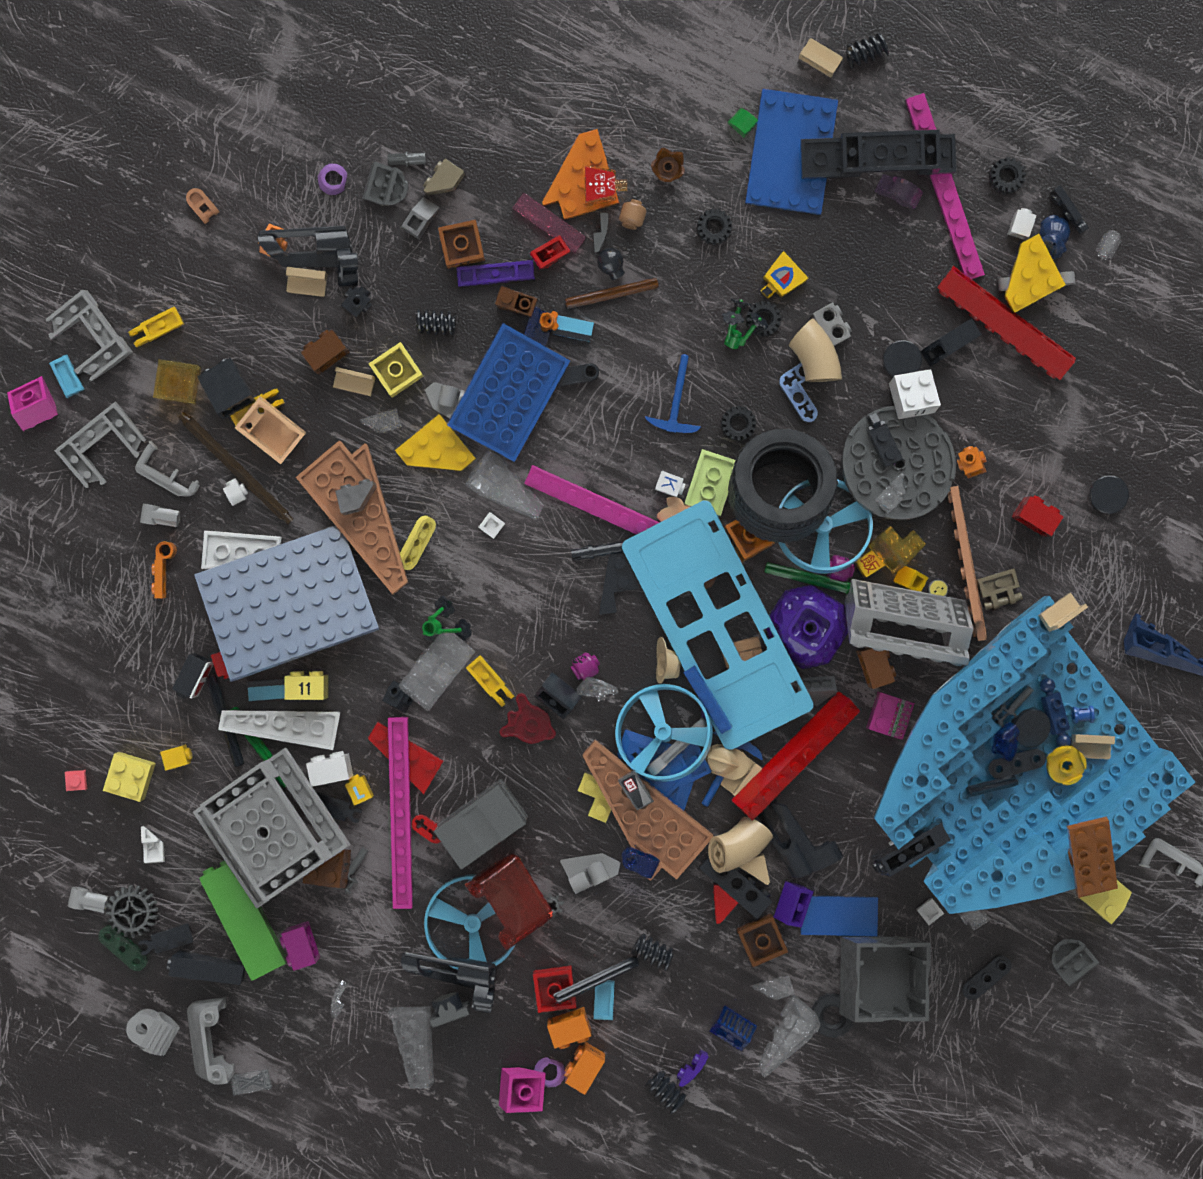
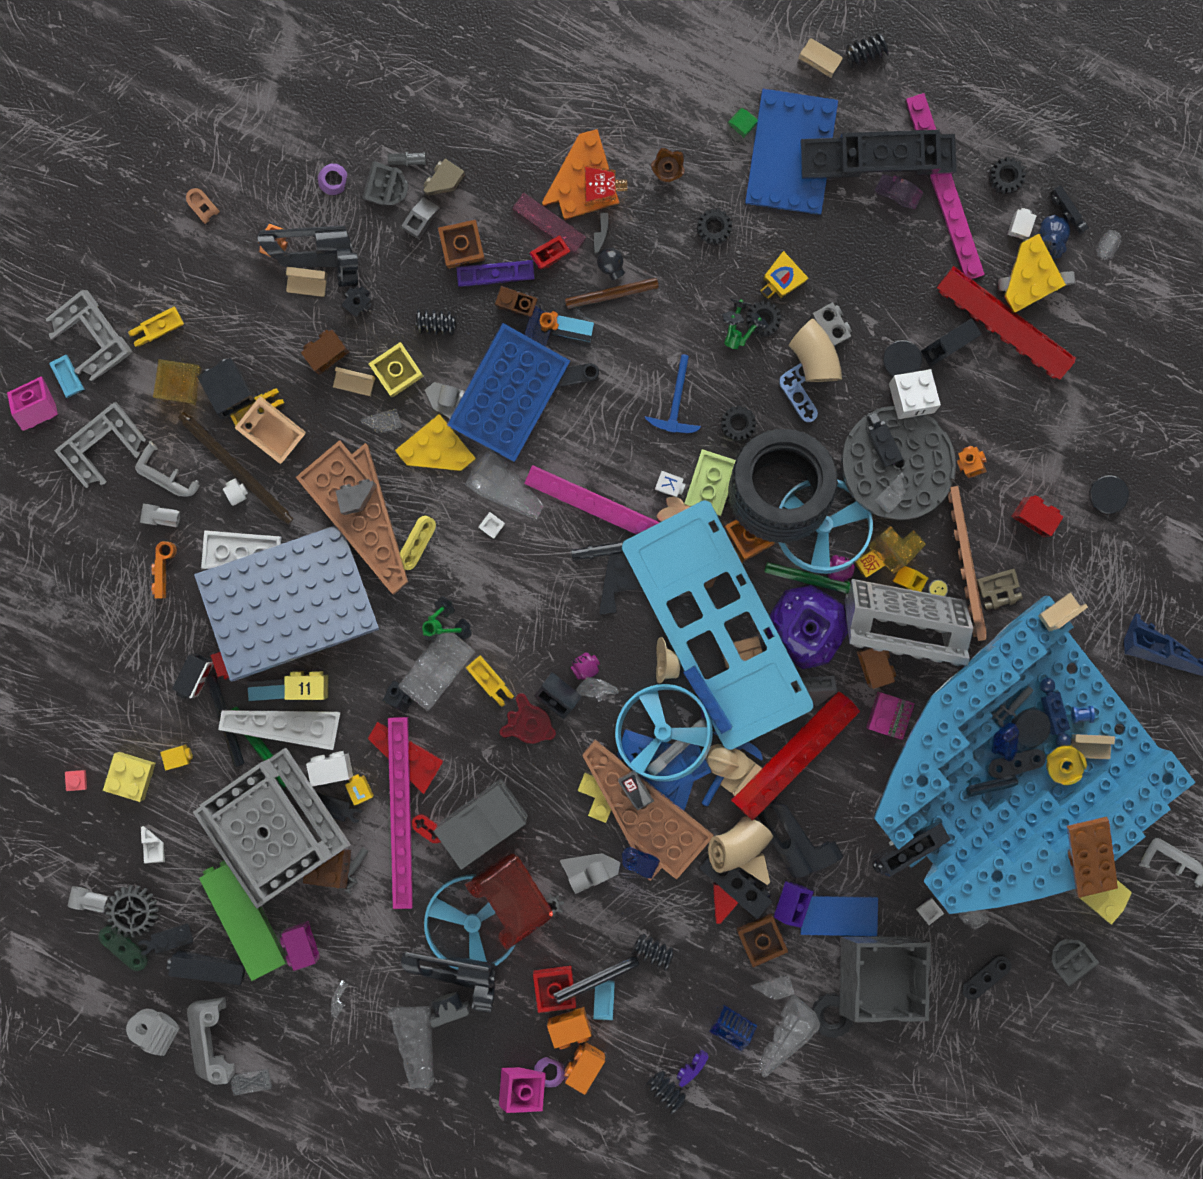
(632, 214): medium nougat head -> none

